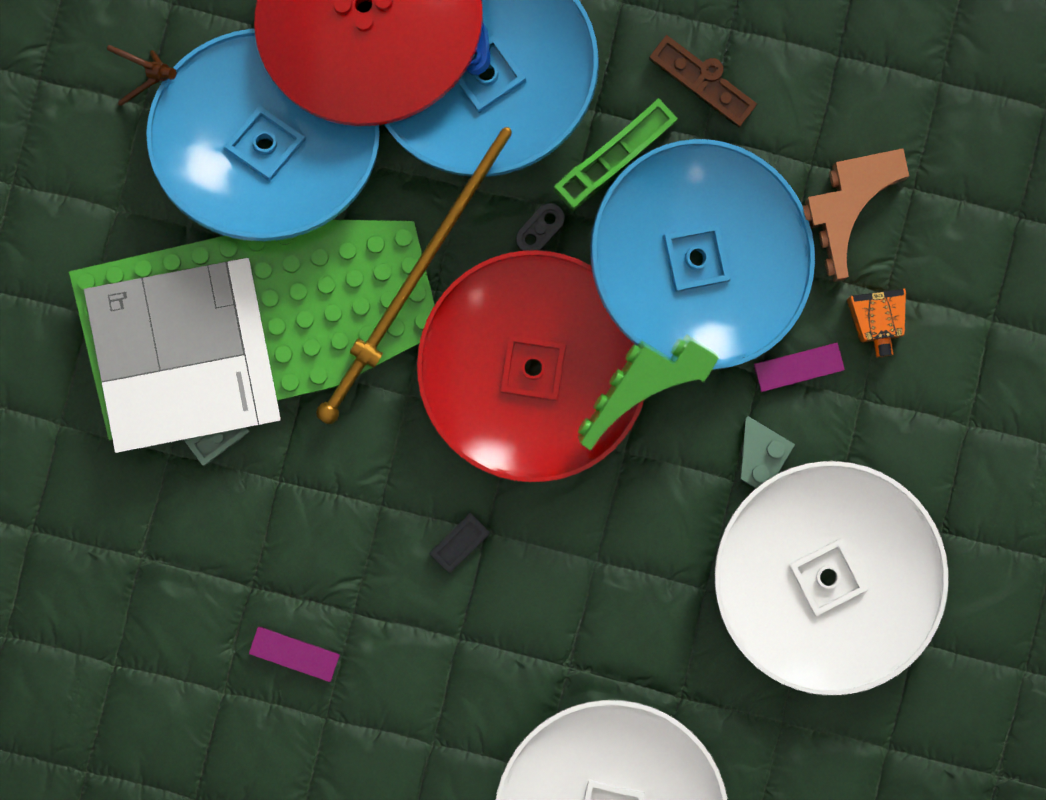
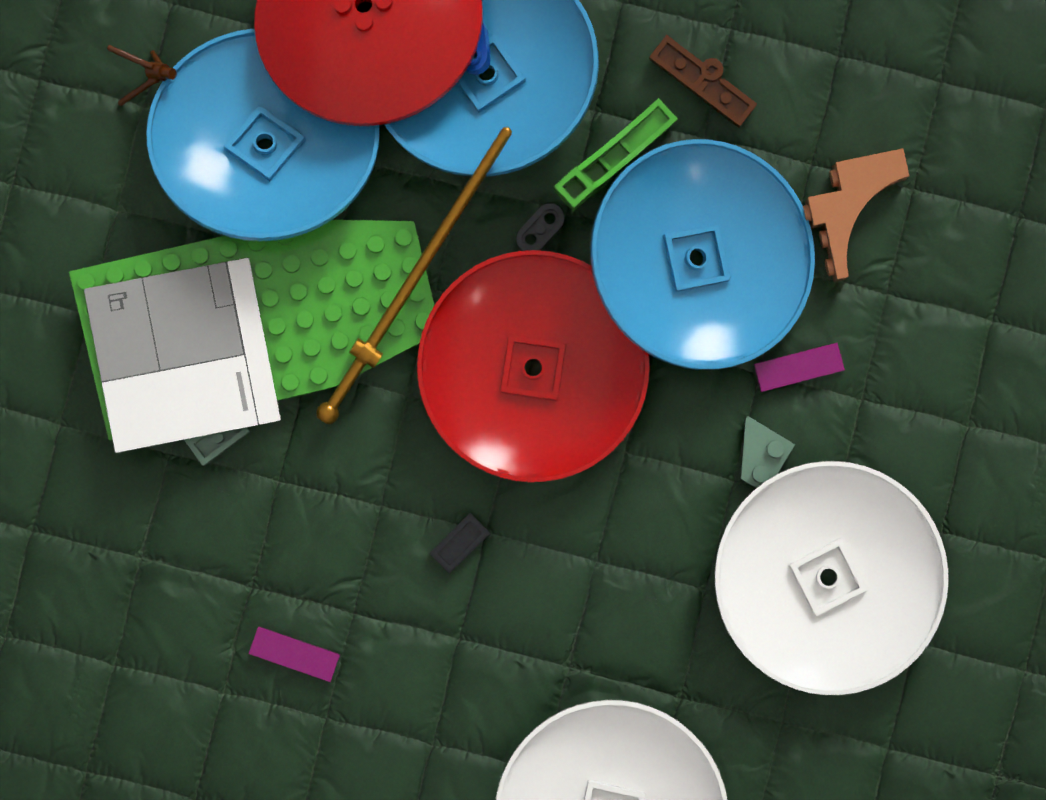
(644, 375): bright green arch -> none
(879, 318): orange torso -> none

